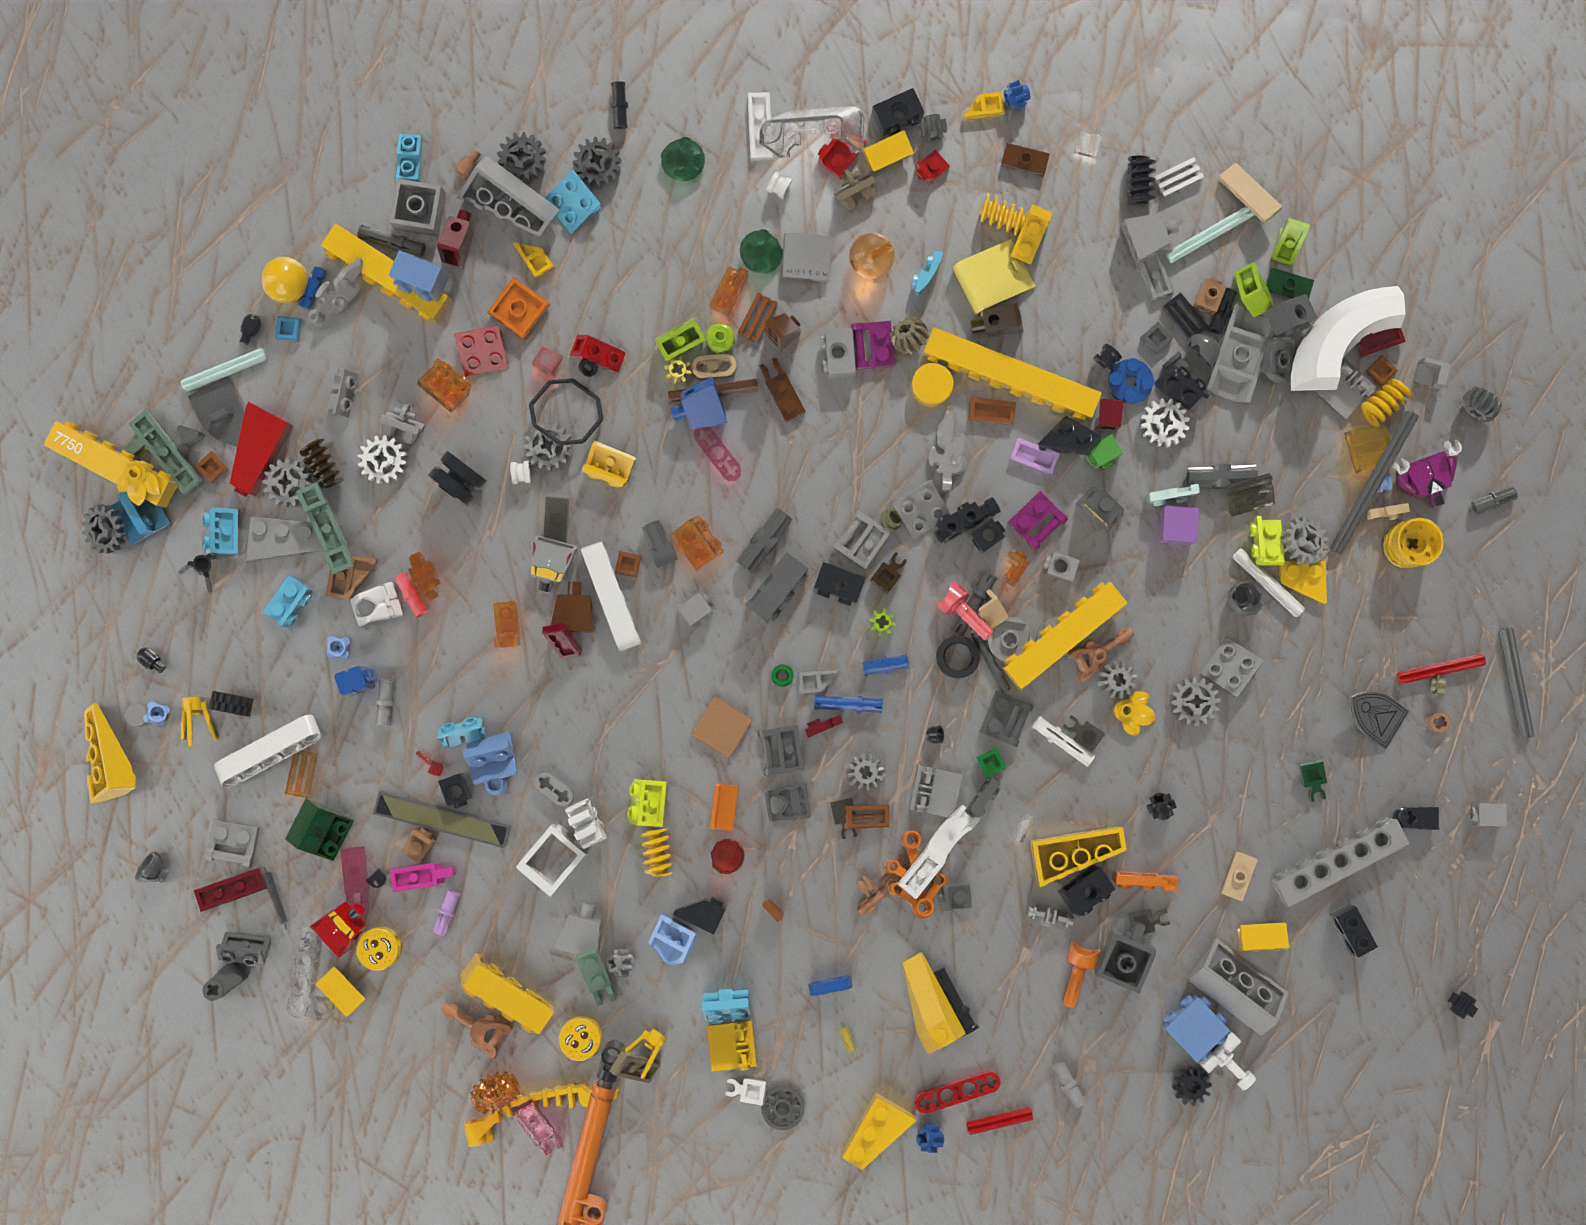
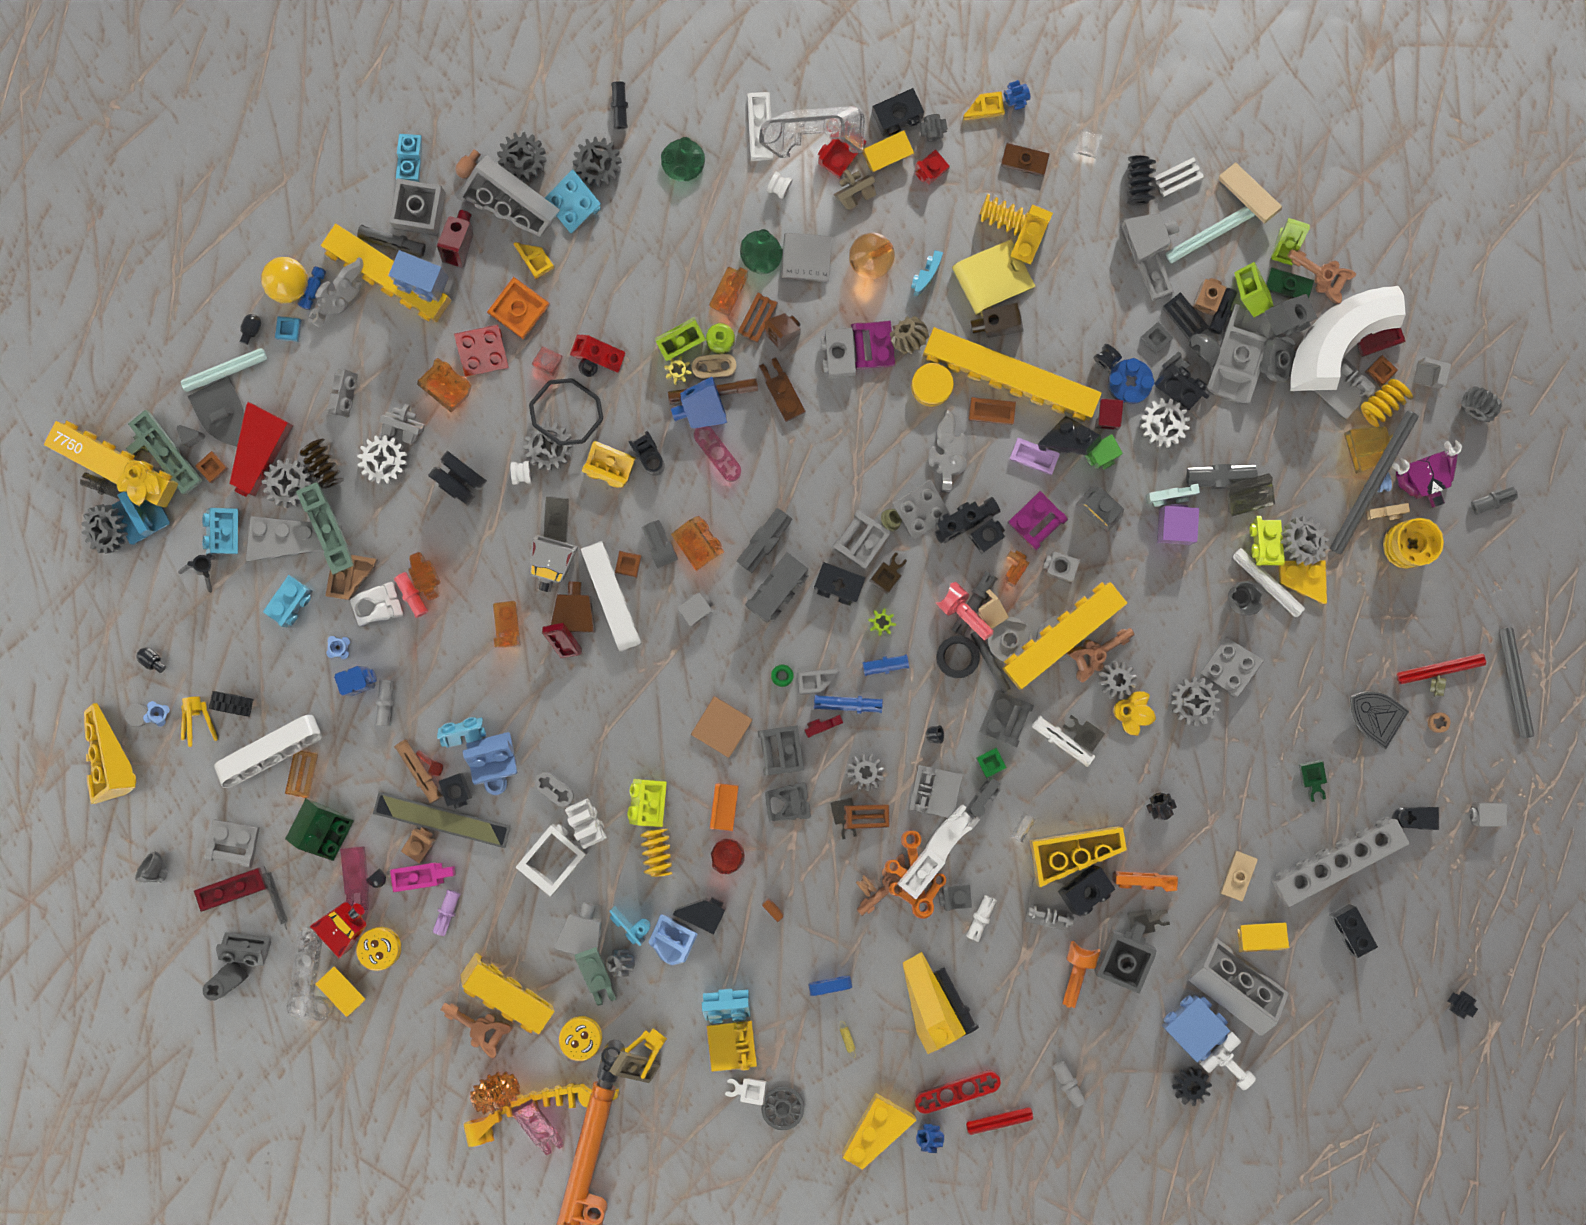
(101, 485): none -> clear smoke axle
(423, 779): none -> medium nougat pin
(634, 933): none -> medium azure hinge
(646, 450): none -> black piece
(981, 918): none -> white pin
(1324, 275): none -> nougat piece

